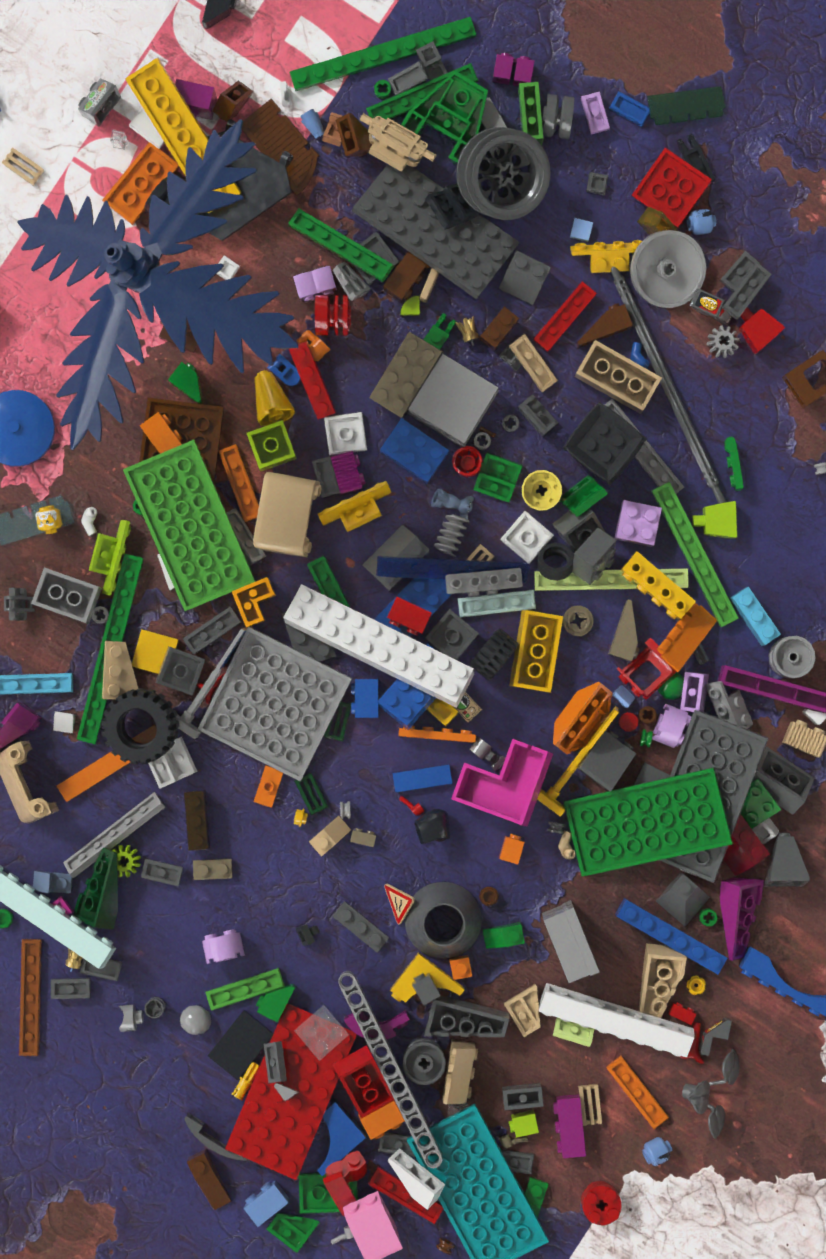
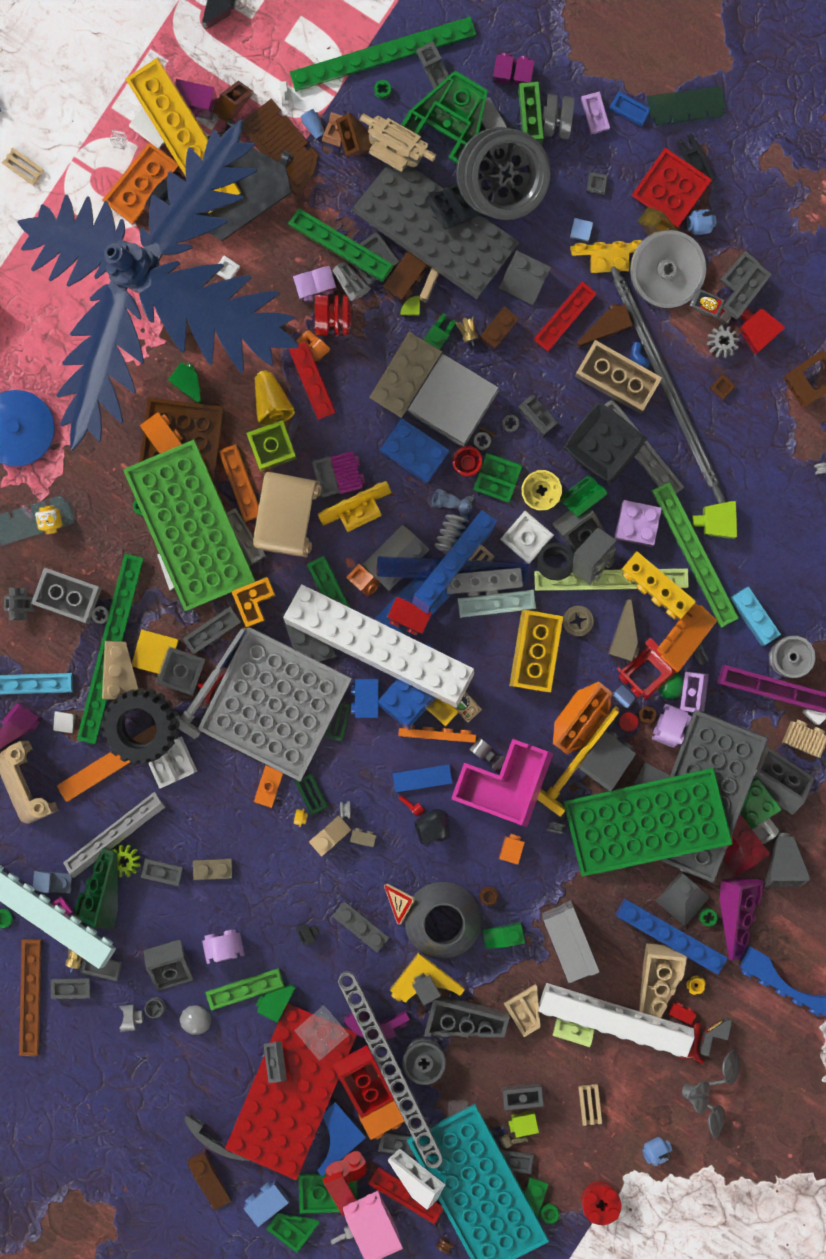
(88, 519): white arm -> none
(99, 101): dark grey slope -> none
(108, 554): lime bracket -> none
(168, 965): none -> dark grey slope
(196, 820): dark brown brick -> none
(240, 1044): black tile -> none
(246, 1081): yellow axle -> none
(285, 1092): light grey slope -> none
(289, 375): blue plate -> none
(345, 433): white tile -> none
(363, 580): none -> orange bracket
(407, 100): green tile -> none
(409, 78): dark grey tile -> none
(447, 569): none -> blue arch
(451, 635): dark grey plate -> none
(459, 1072): tan wedge -> none
(460, 967): orange brick -> none
(494, 654): black tyre -> none
(510, 358): dark grey slope -> none
(533, 363): tan tile -> none
(549, 1213): none -> green tile
(565, 847): tan arm -> none
(569, 1126): magenta brick -> none
(637, 1092): orange tile -> none
(646, 738): green bush -> none
(722, 387): none -> reddish brown tile
(729, 707): light grey bracket -> none
(734, 463): green hinge -> none

